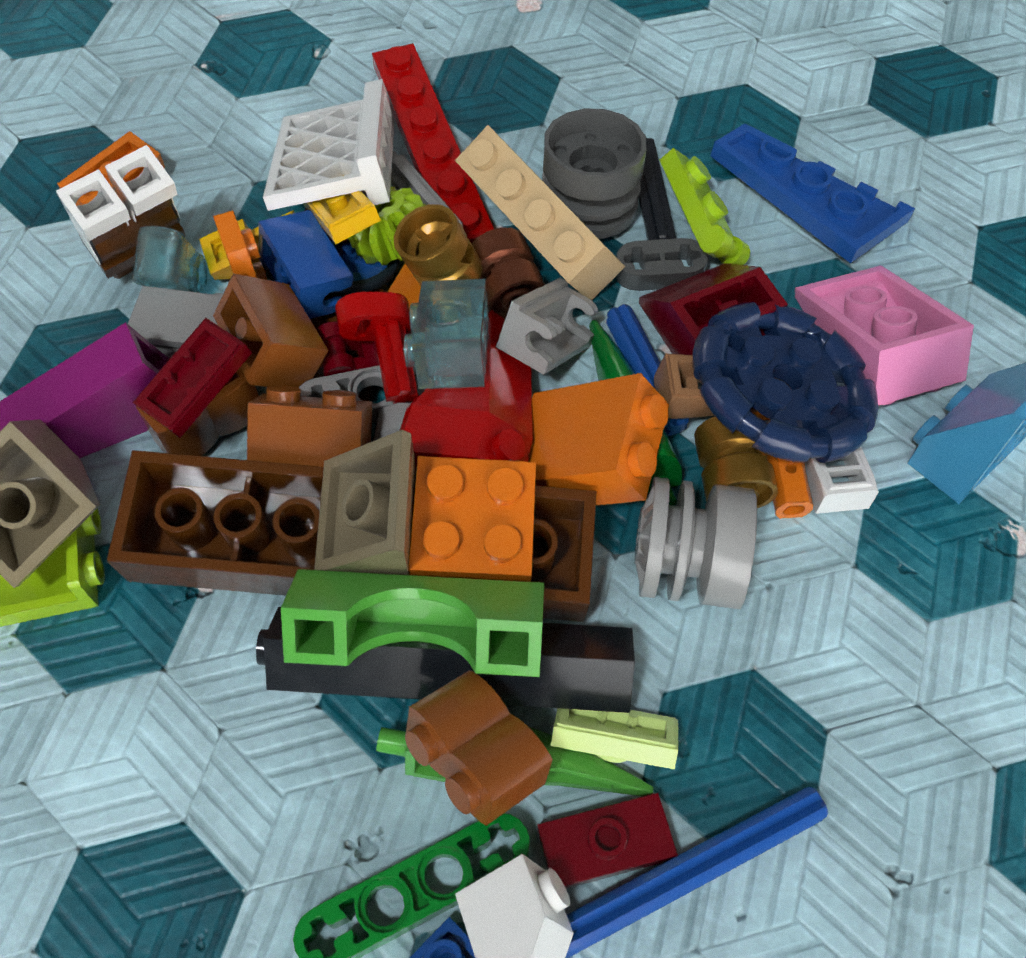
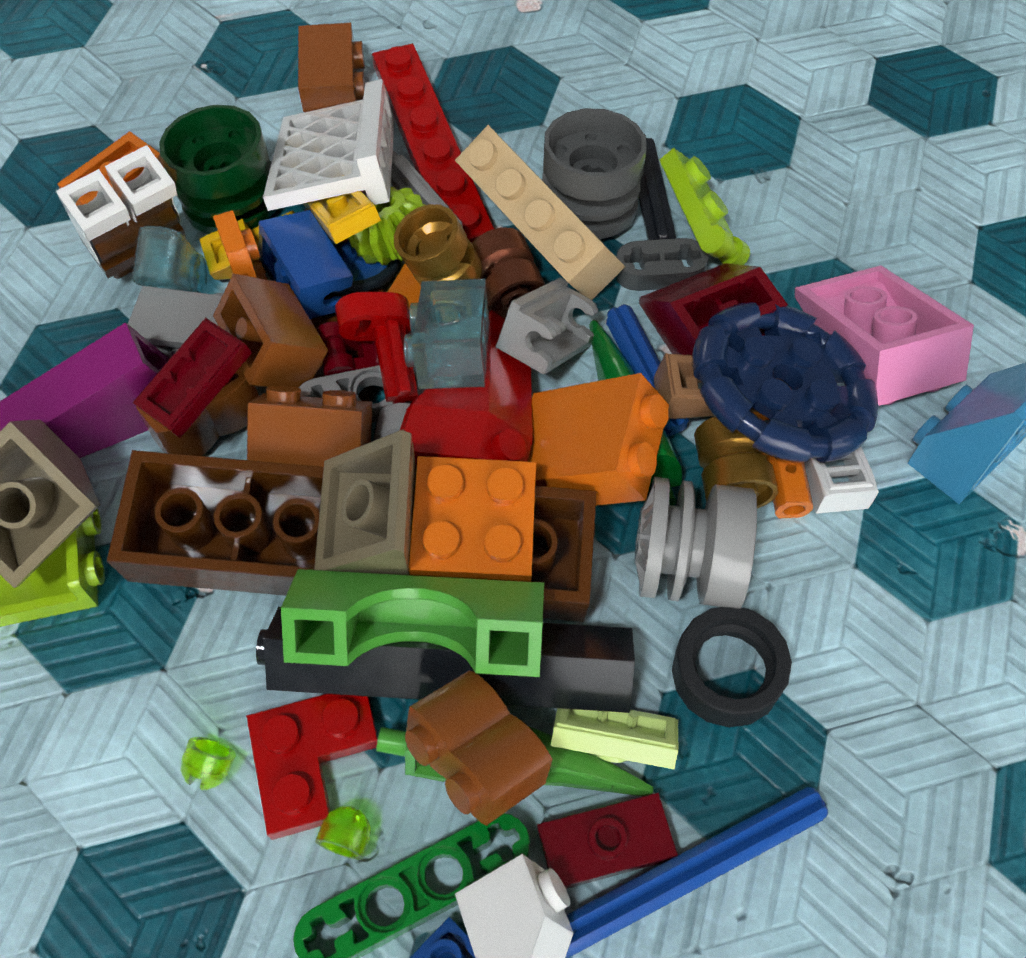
(207, 761): none -> clear neon green hinge
(217, 165): none -> dark green wheel
(289, 752): none -> red plate
(329, 66): none -> dark orange brick
(345, 832): none -> clear neon green hinge
(753, 630): none -> black tyre
(833, 211): blue wing -> none

